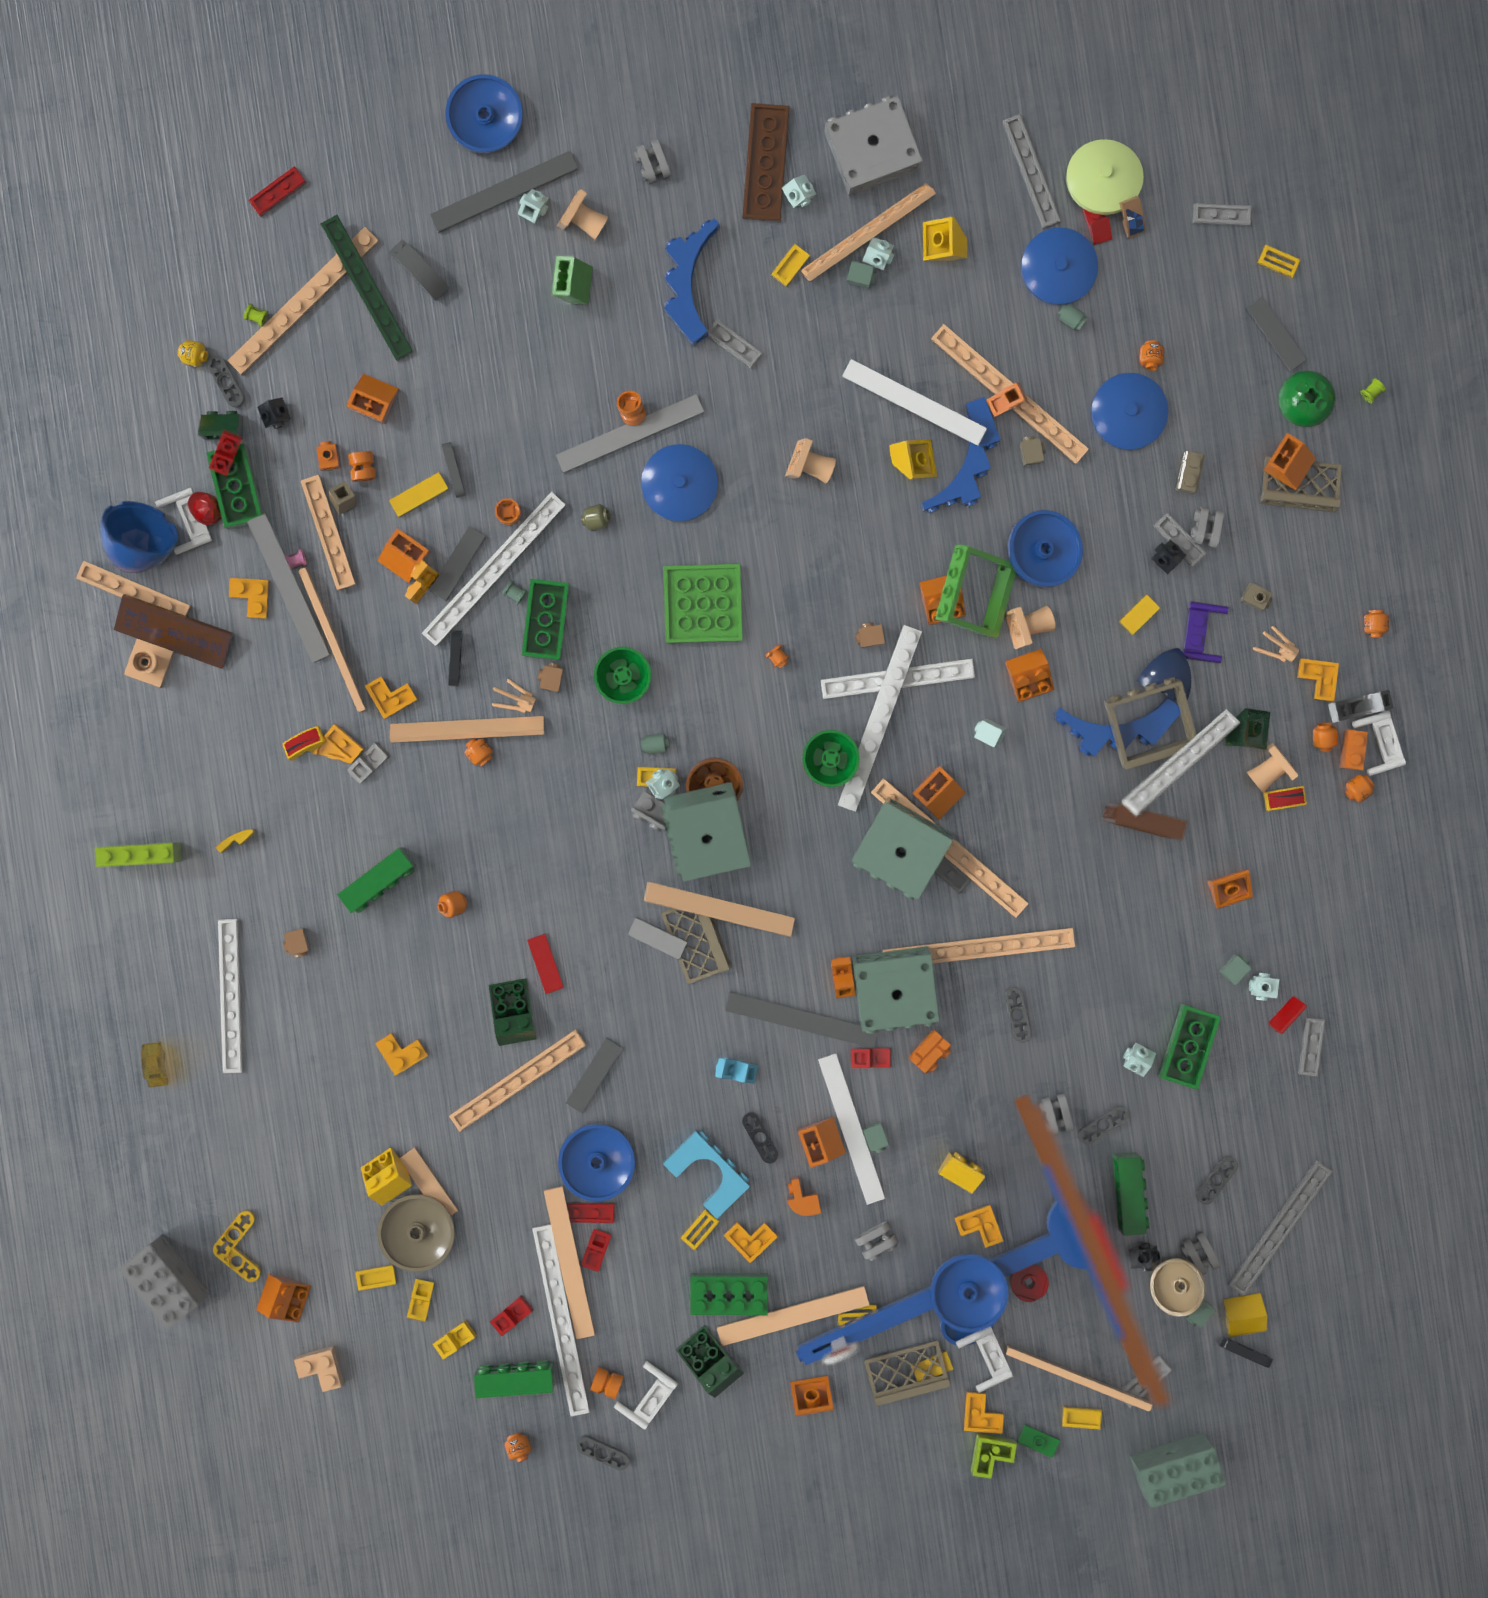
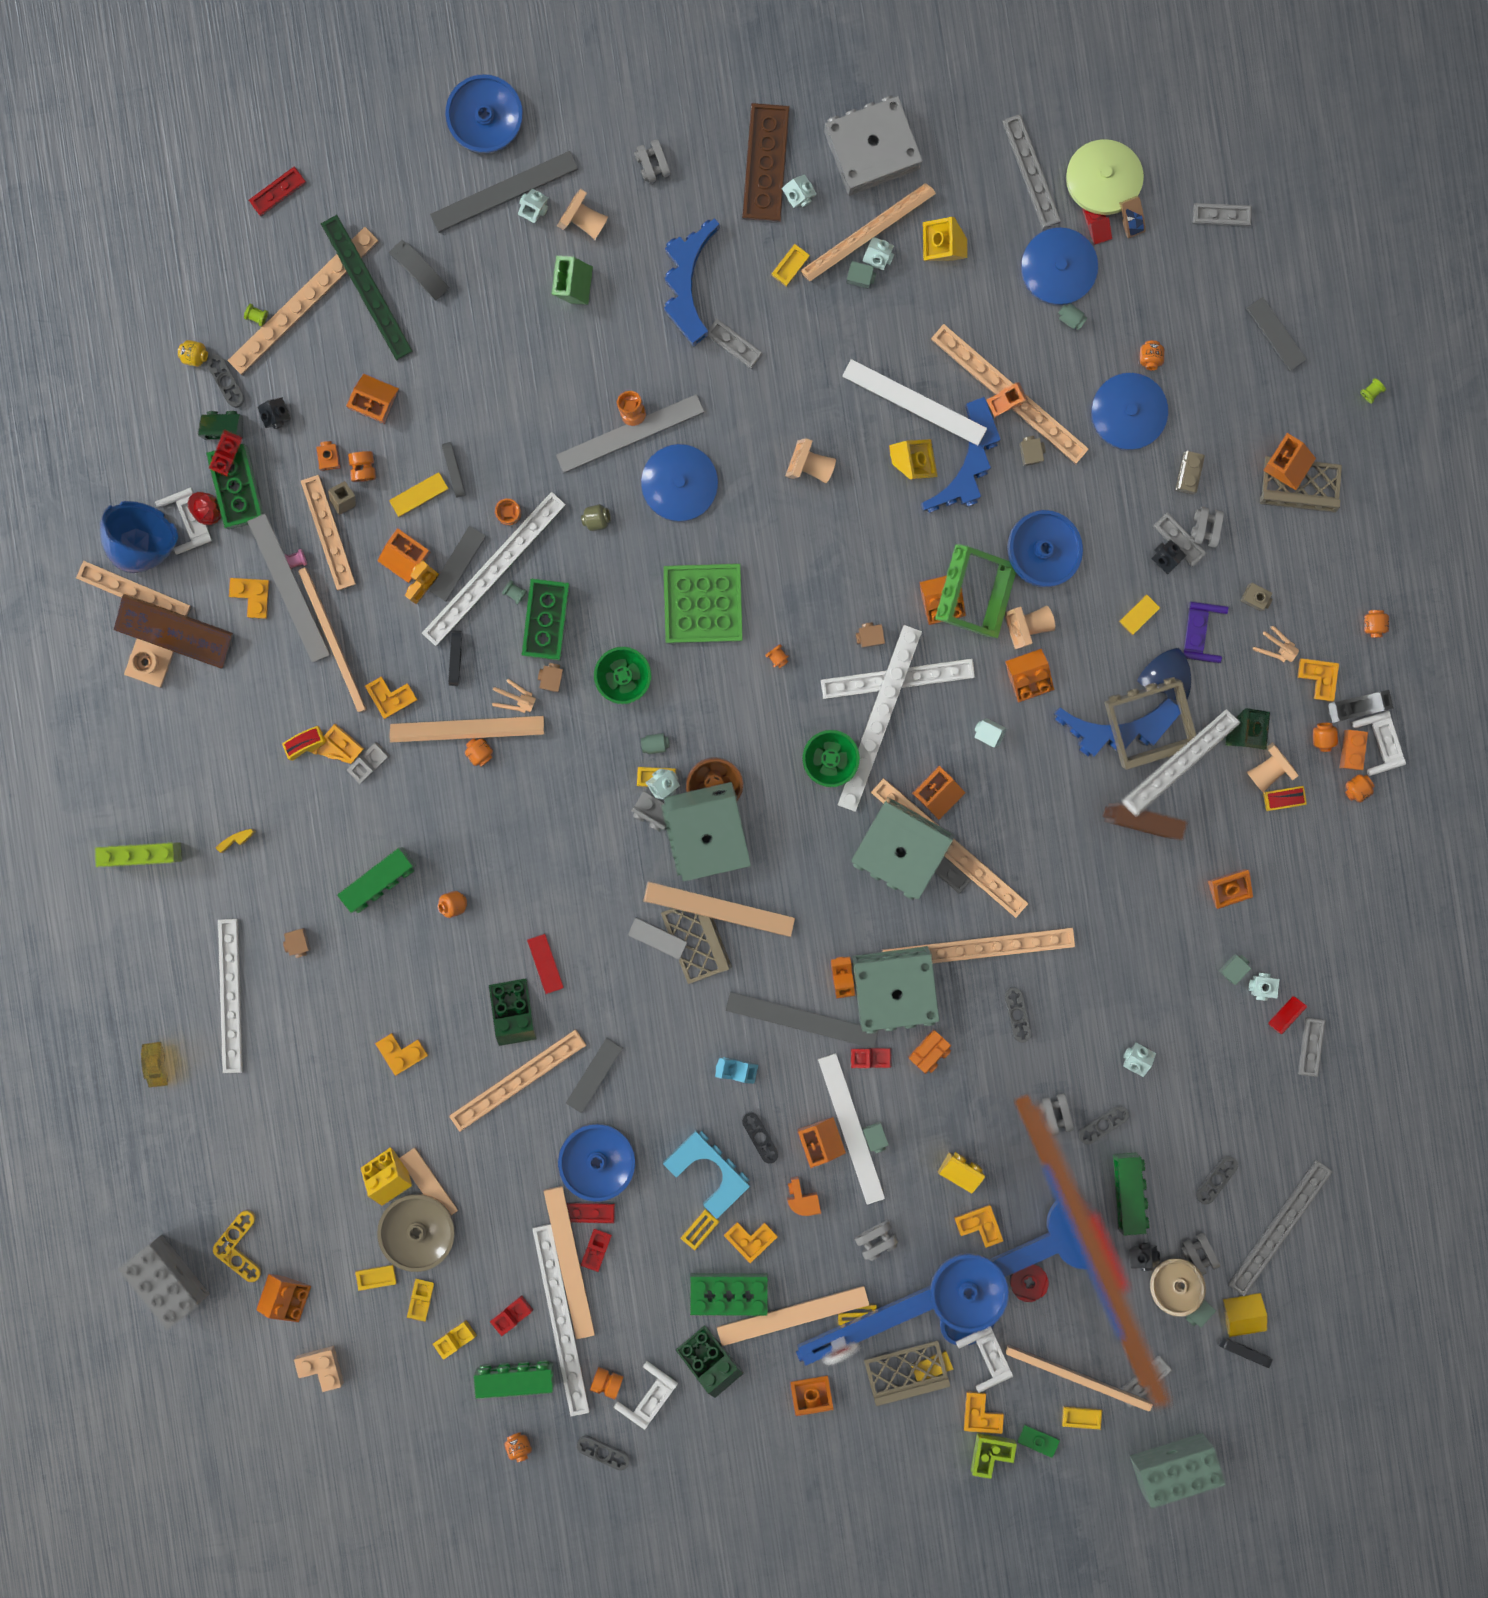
(1177, 1051): green brick -> none
(1261, 261): yellow tile -> none
(1296, 398): green piece -> none

